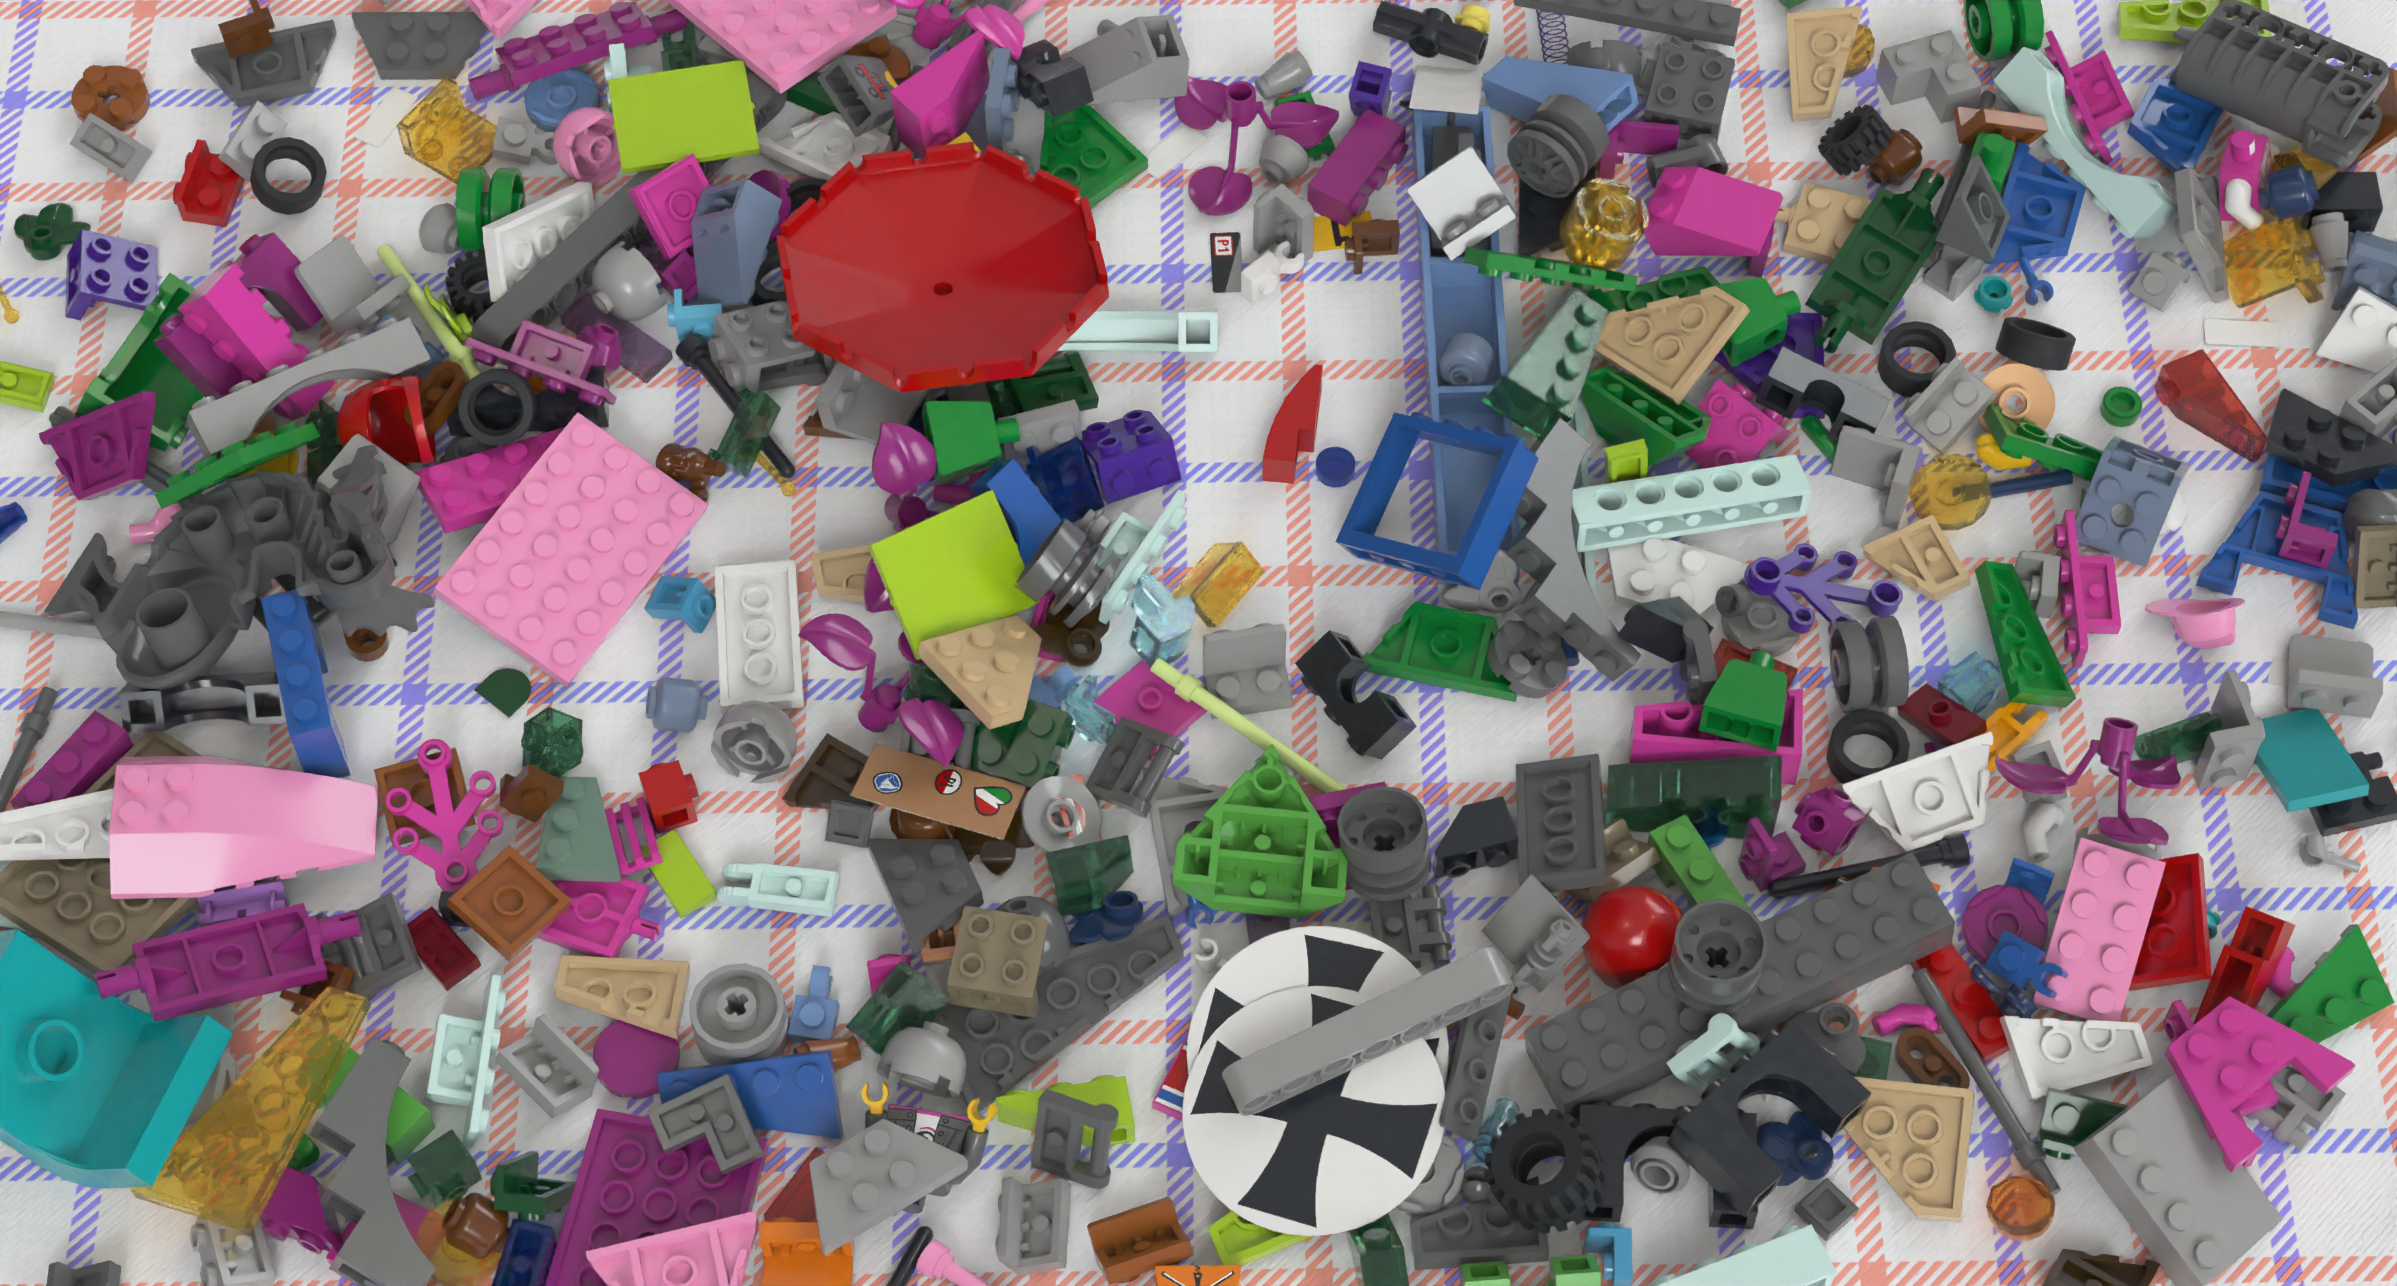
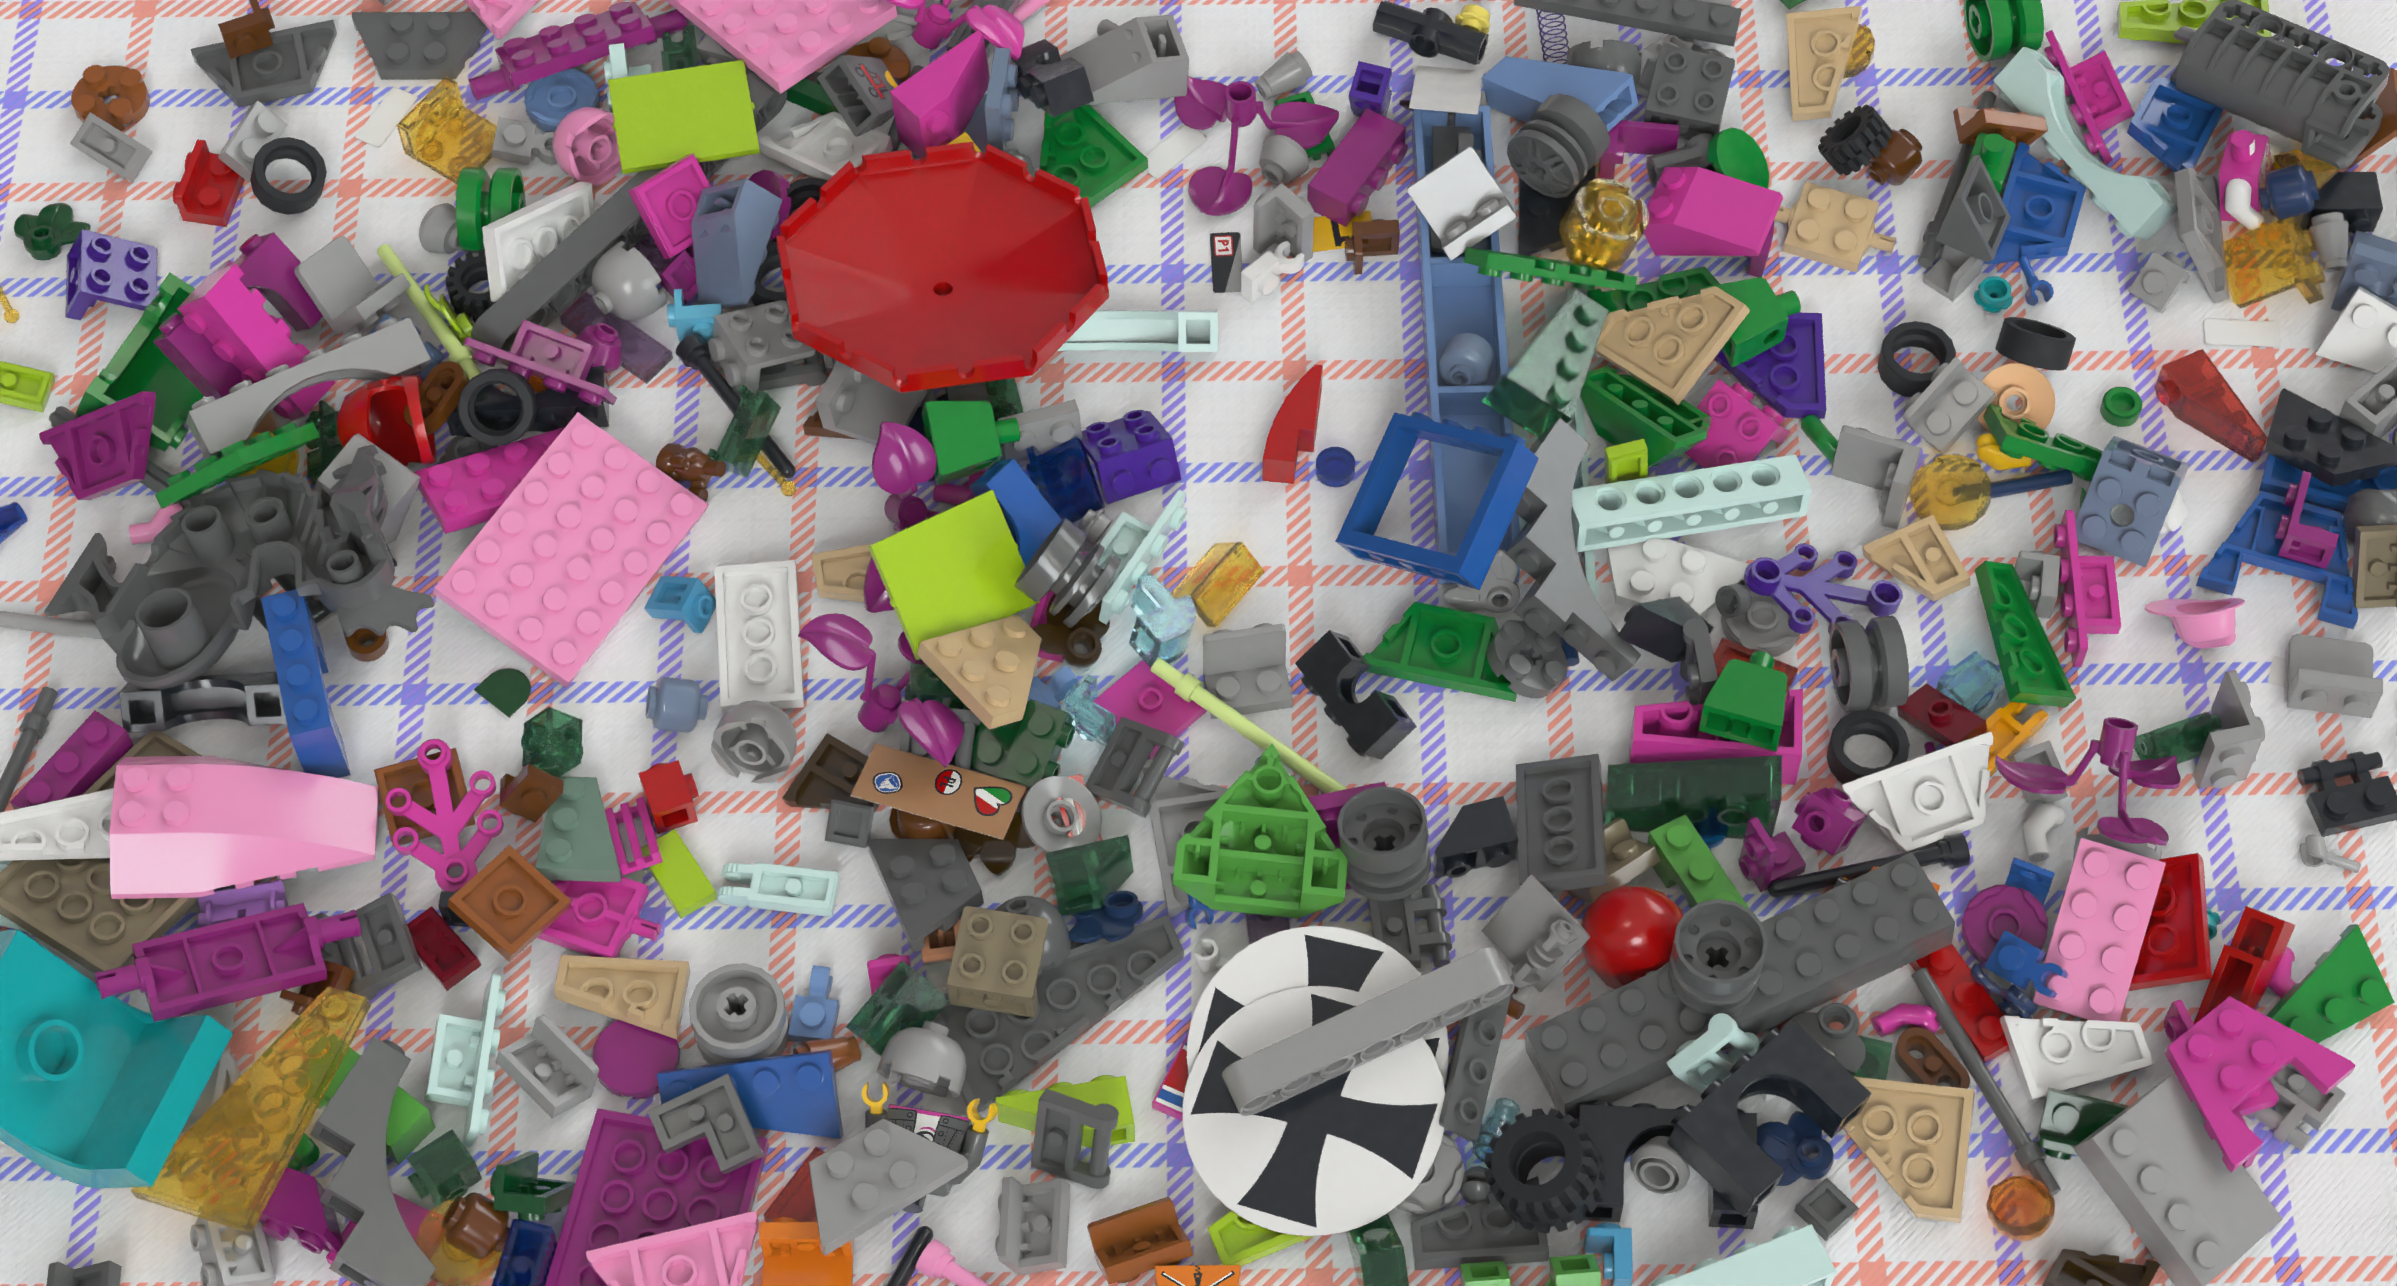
(1055, 383): dark green plate -> none
(1738, 157): none -> green tile
(1801, 382): arch -> none
(1877, 263): dark green plate -> none
(1932, 69): light grey brick -> none
(2307, 761): teal tile -> none

